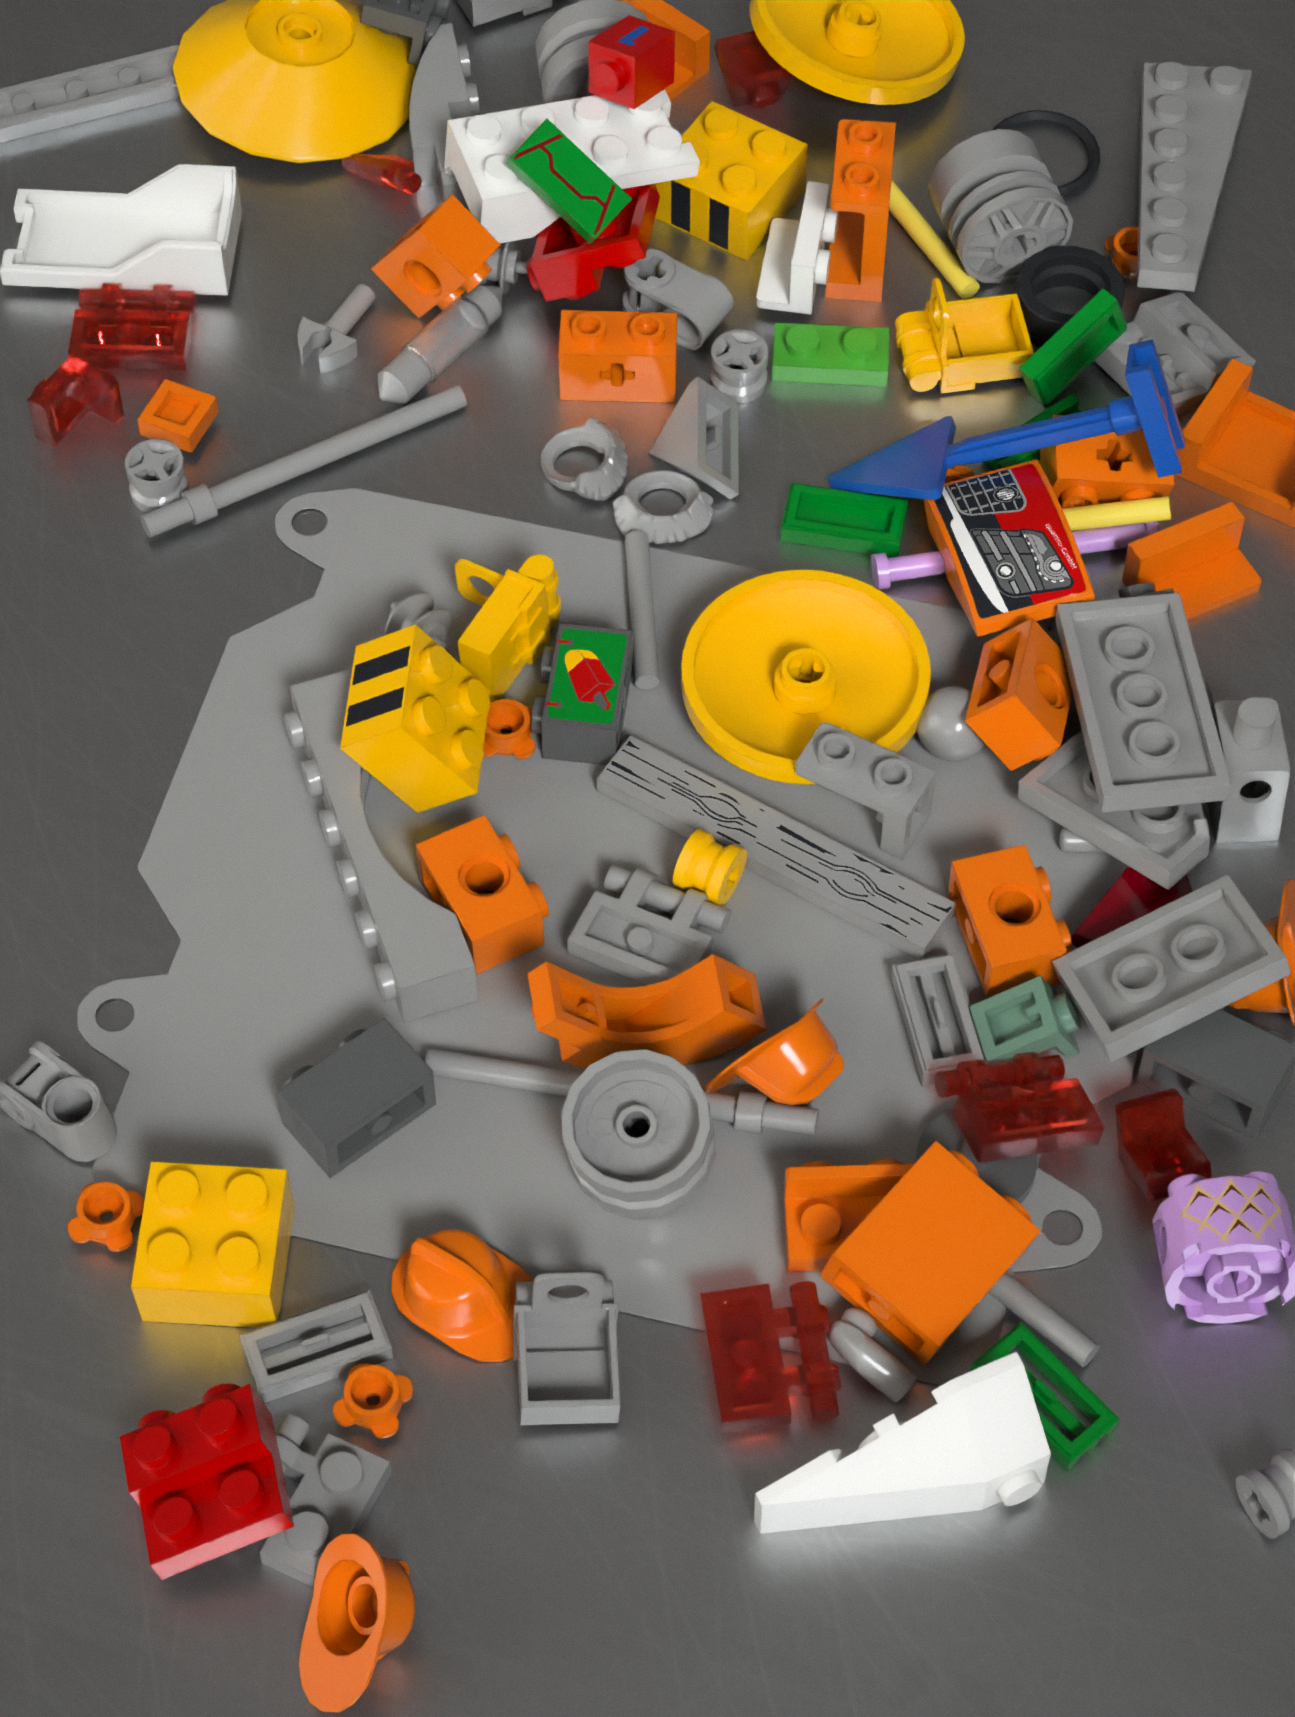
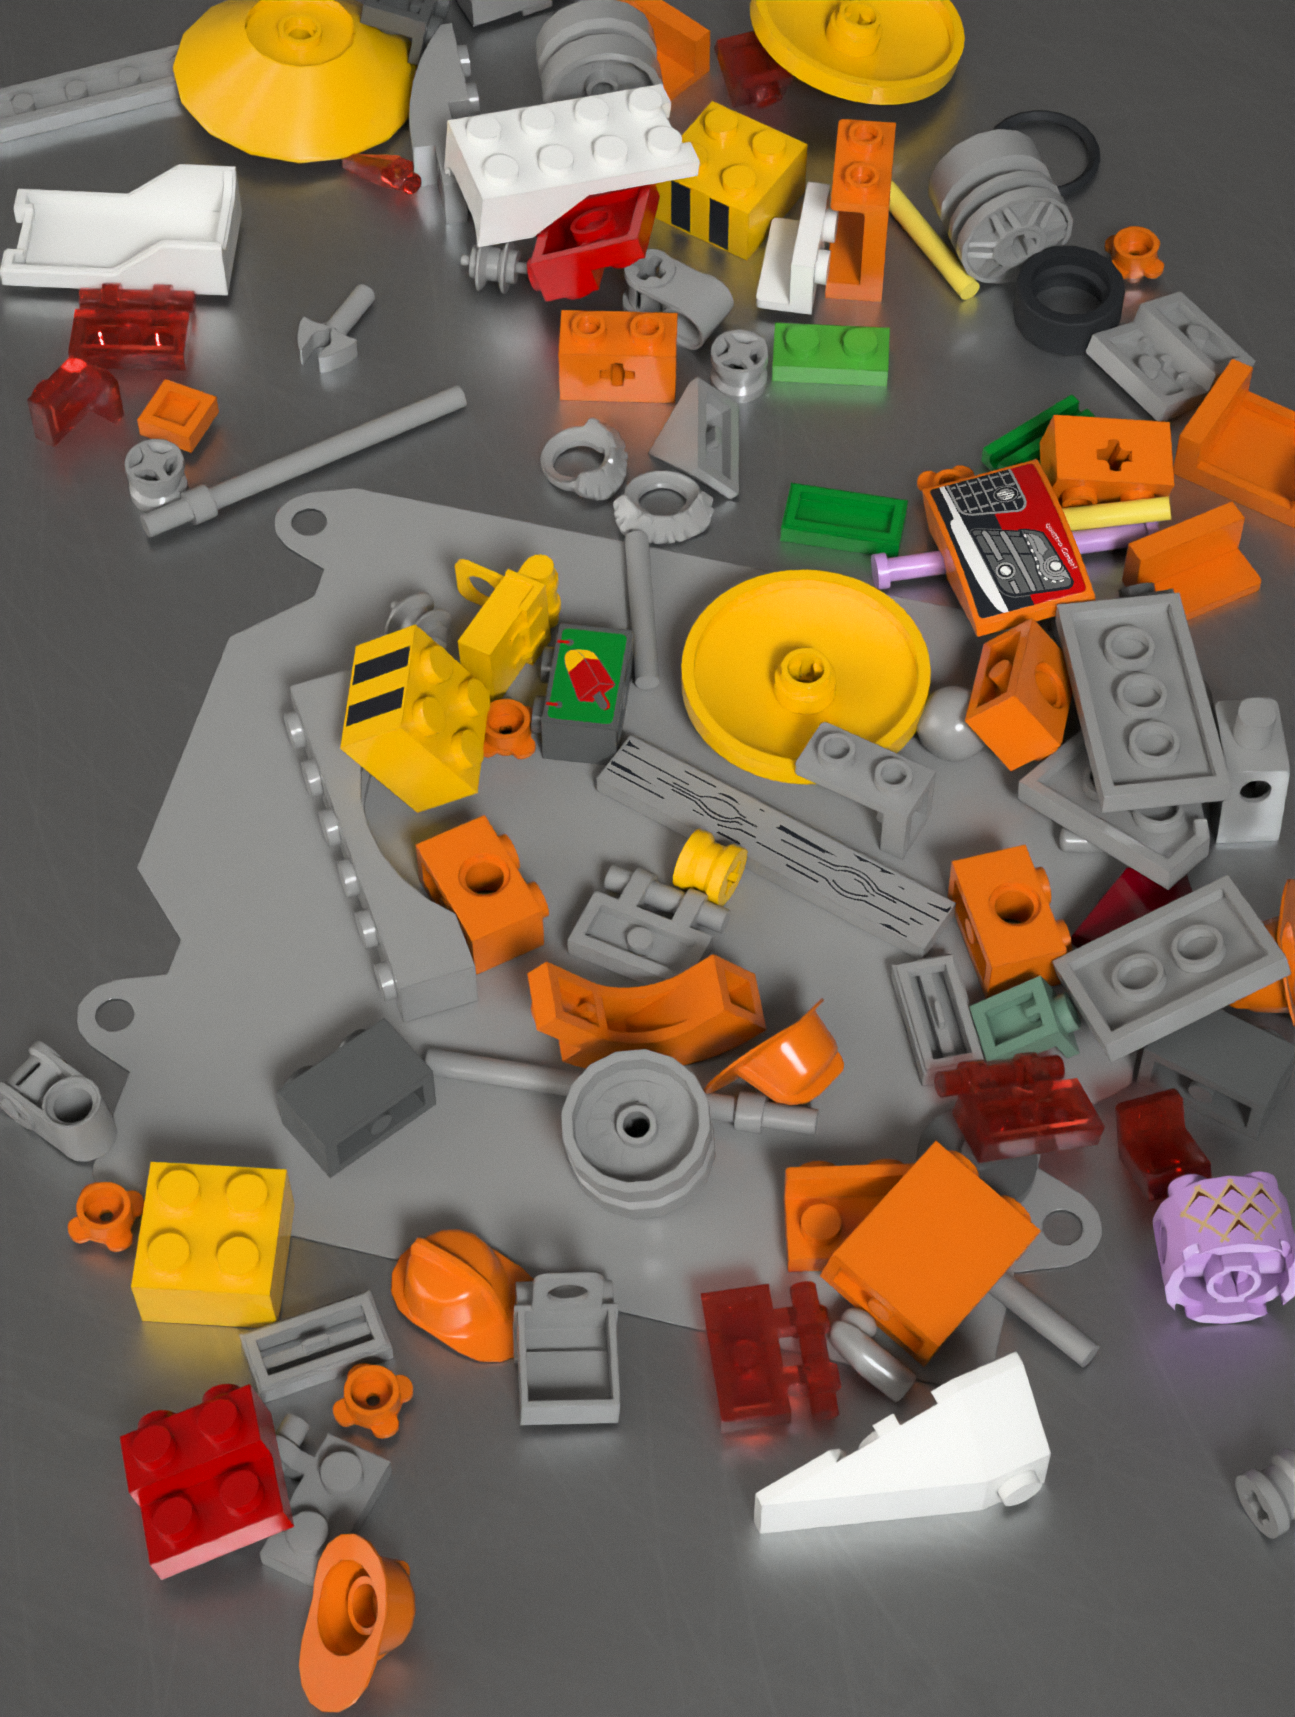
(438, 258): orange brick -> none
(440, 344): piece -> none
(568, 181): green tile -> none
(631, 61): red brick -> none
(920, 461): blue piece -> none
(963, 341): yellow piece -> none
(1073, 347): green tile -> none
(1083, 1438): green tile -> none
(1184, 156): light grey wing -> none

